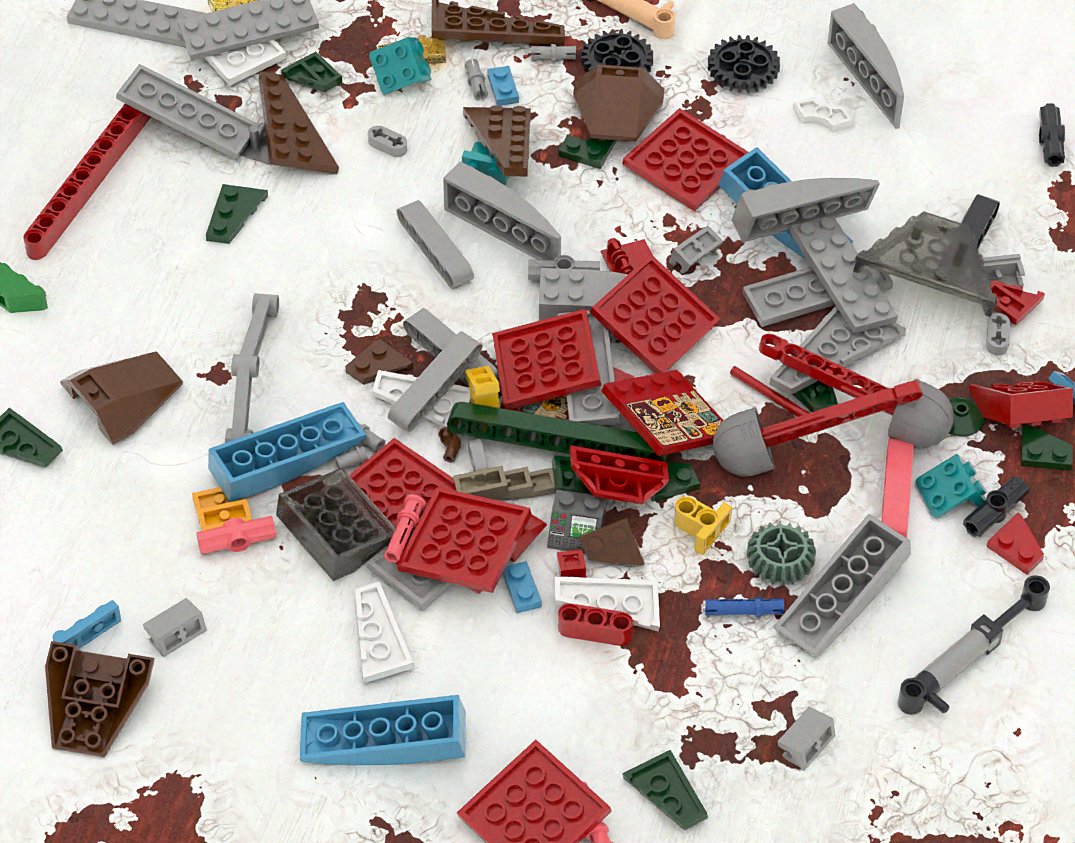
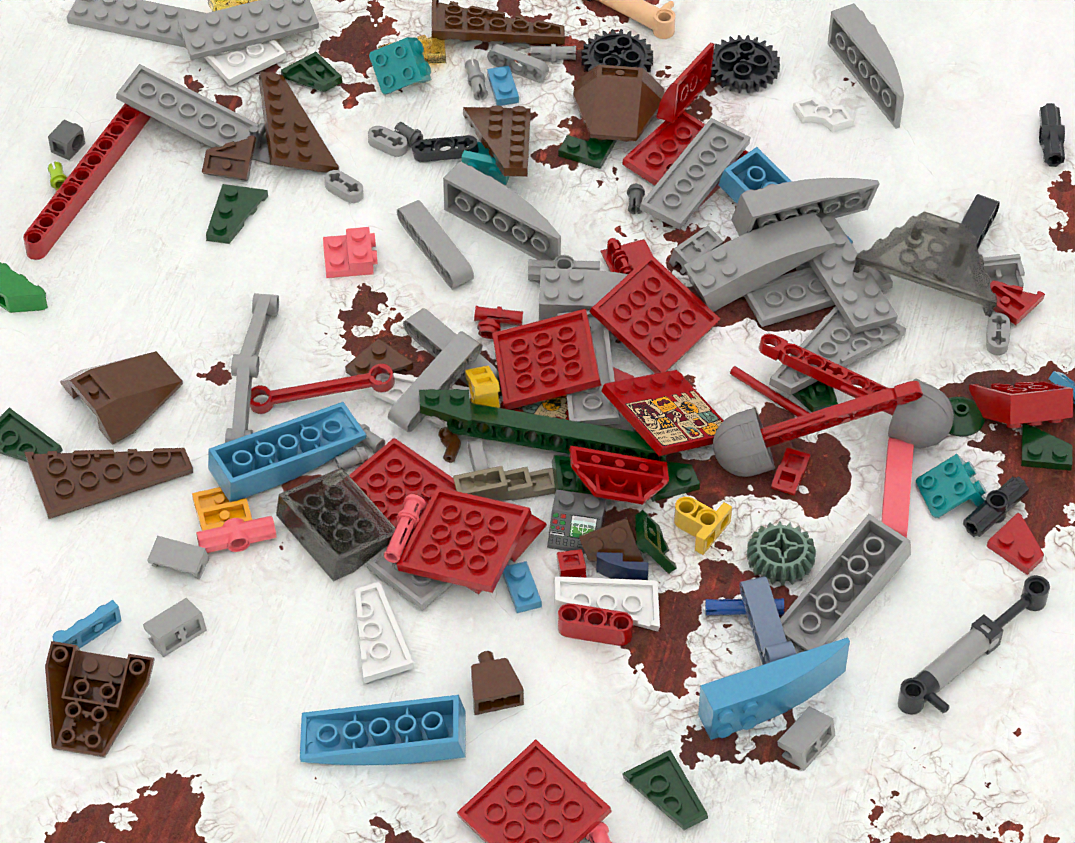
(57, 175): none -> lime pin
(66, 139): none -> dark grey brick
(94, 476): none -> reddish brown wing
(178, 556): none -> light grey hinge
(230, 160): none -> reddish brown wing
(322, 388): none -> red piece
(343, 187): none -> light grey beam
(350, 253): none -> coral plate
(410, 134): none -> dark grey pin
(438, 143): none -> black beam
(446, 405): none -> dark green wing
(488, 327): none -> red plate
(494, 685): none -> reddish brown torso
(498, 314): none -> red pin
(531, 67): none -> light grey beam
(614, 567): none -> dark blue slope
(635, 193): none -> dark grey pin
(651, 541): none -> dark green wing
(687, 86): none -> red slope
(694, 173): none -> light grey plate
(757, 258): none -> light grey slope
(765, 620): none -> sand blue beam
(769, 689): none -> dark azure slope
(791, 471): none -> red slope

